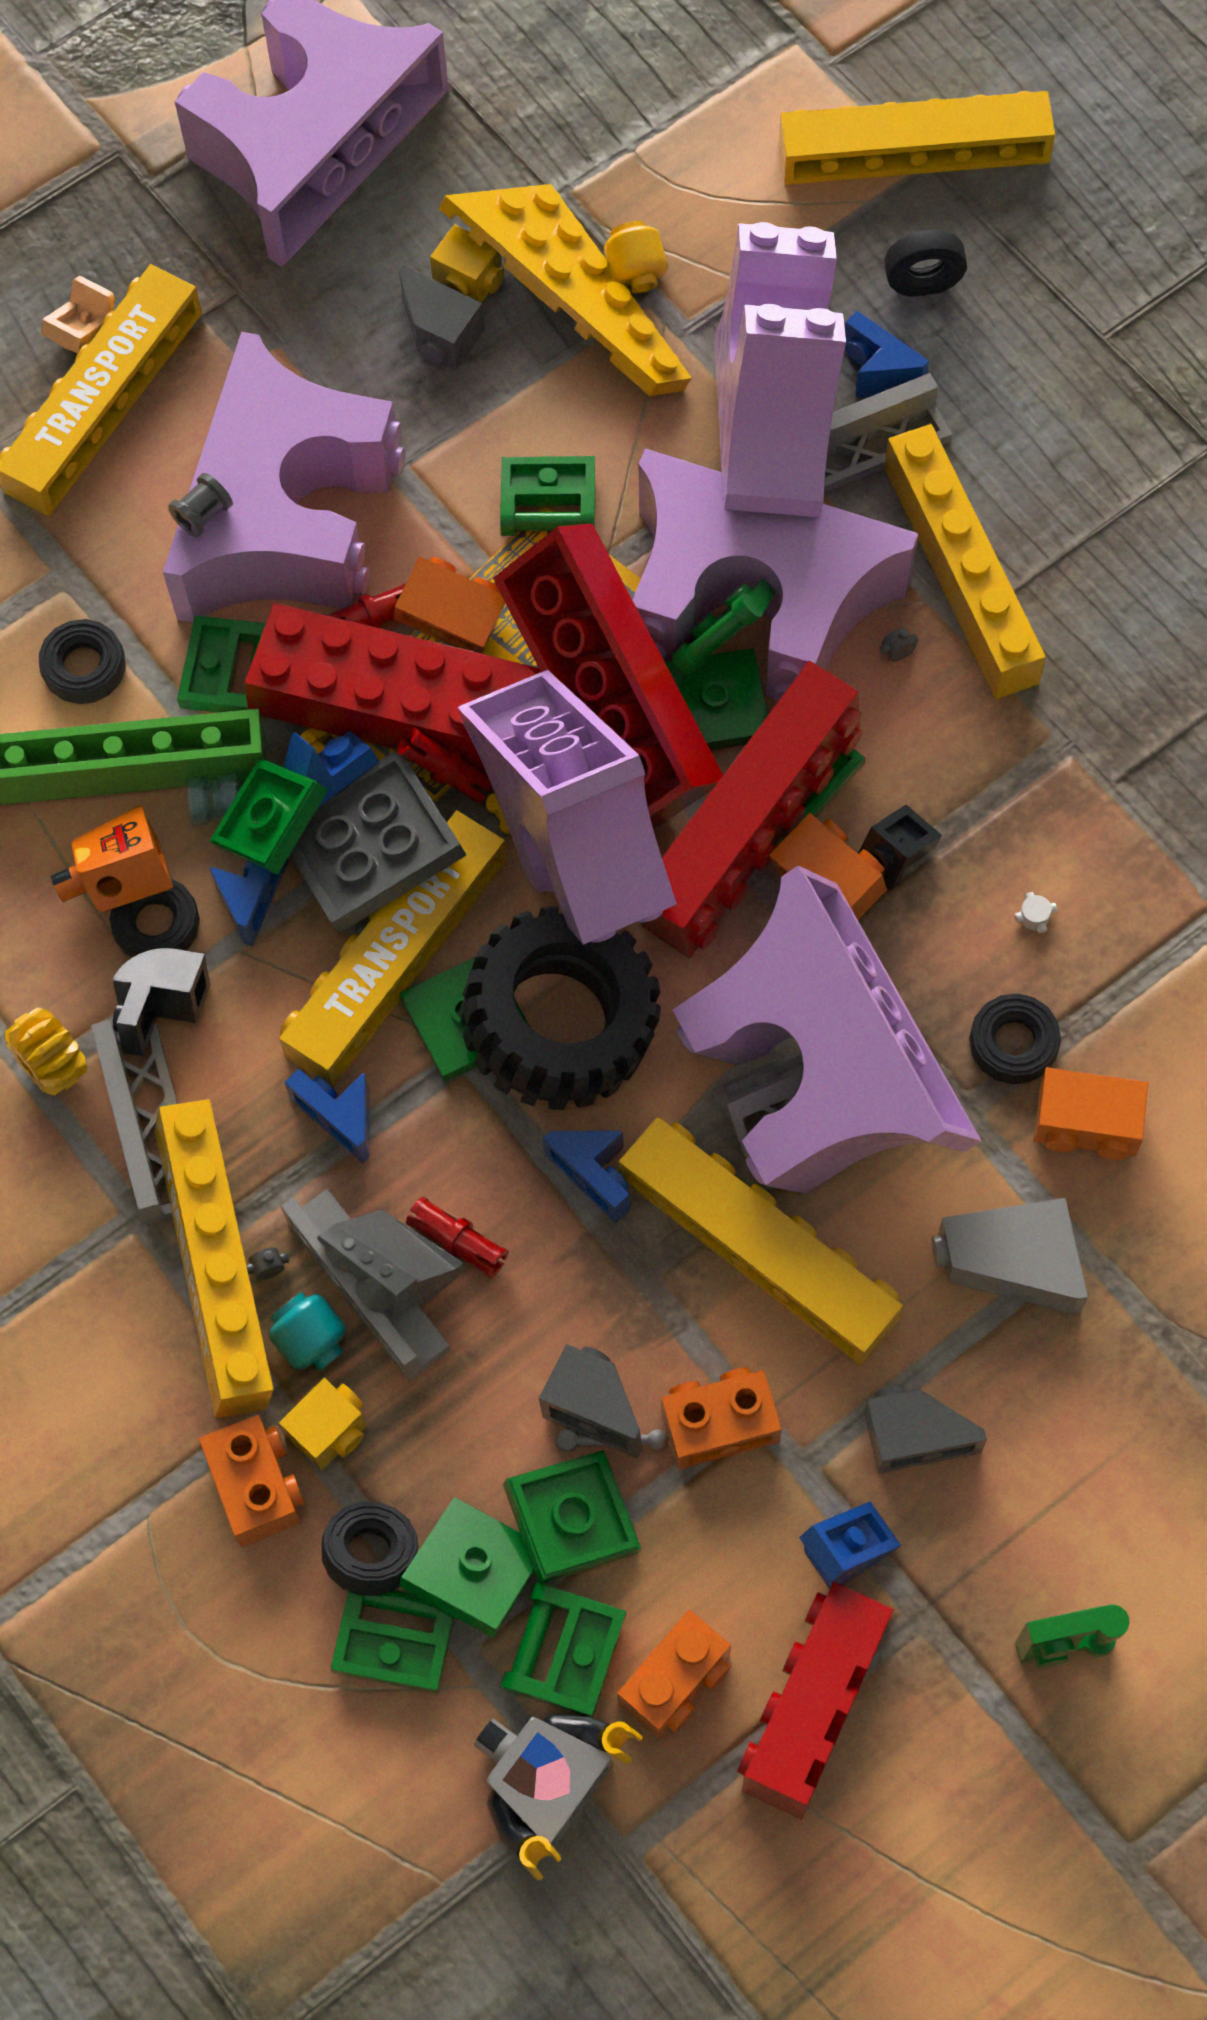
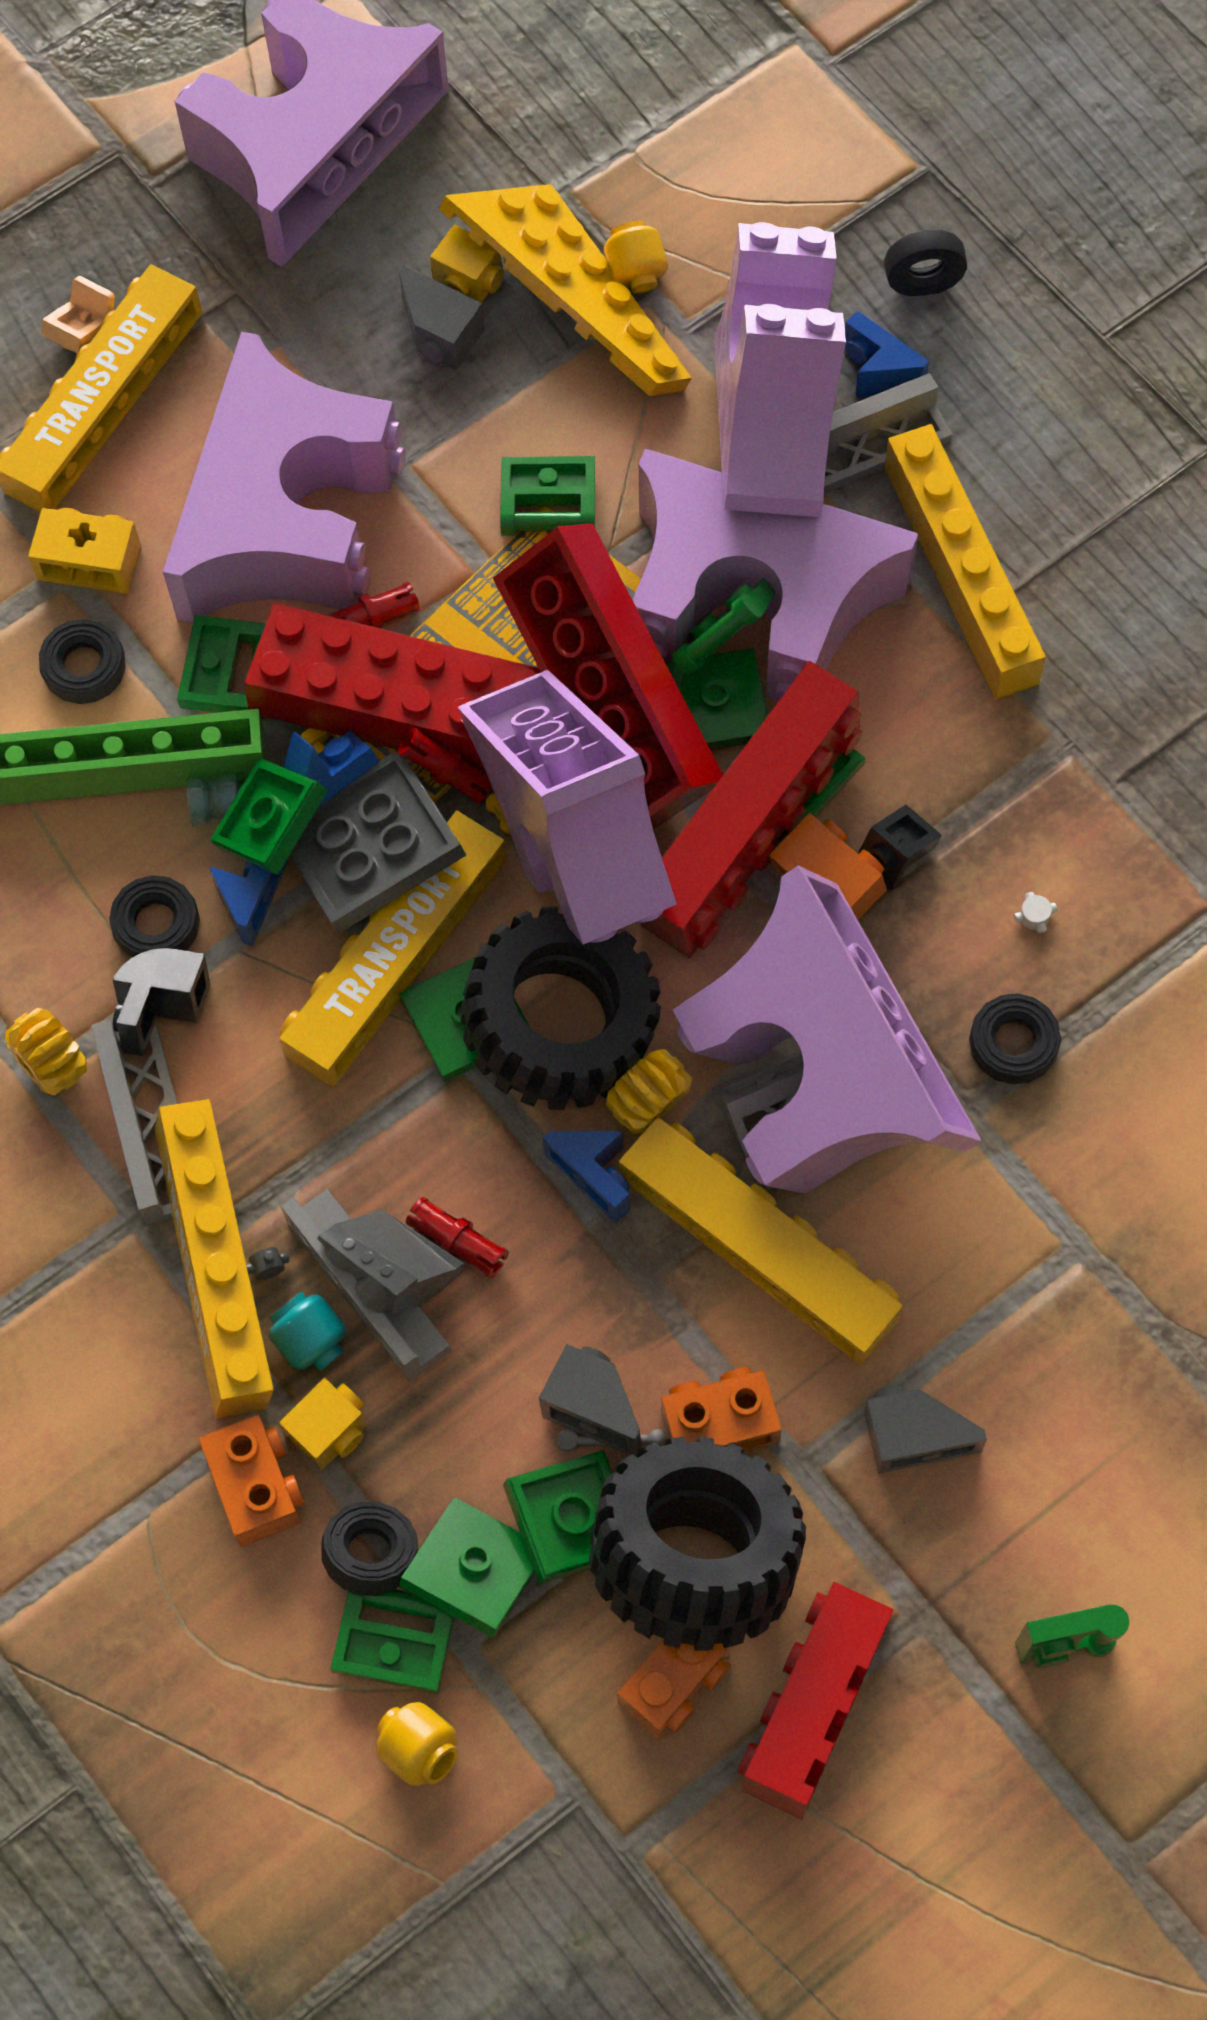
(85, 550): none -> yellow brick
(116, 863): orange torso -> none
(200, 505): dark grey bush -> none
(341, 1118): blue slope -> none
(416, 1744): none -> yellow head
(449, 605): orange brick -> none
(547, 1778): torso -> none
(580, 1657): green plate -> none
(648, 1090): none -> yellow gear
(686, 1595): none -> black tyre
(848, 1543): blue slope -> none
(898, 644): dark grey piece -> none
(916, 137): yellow brick -> none
(1015, 1254): light grey slope -> none
(1091, 1113): orange brick -> none

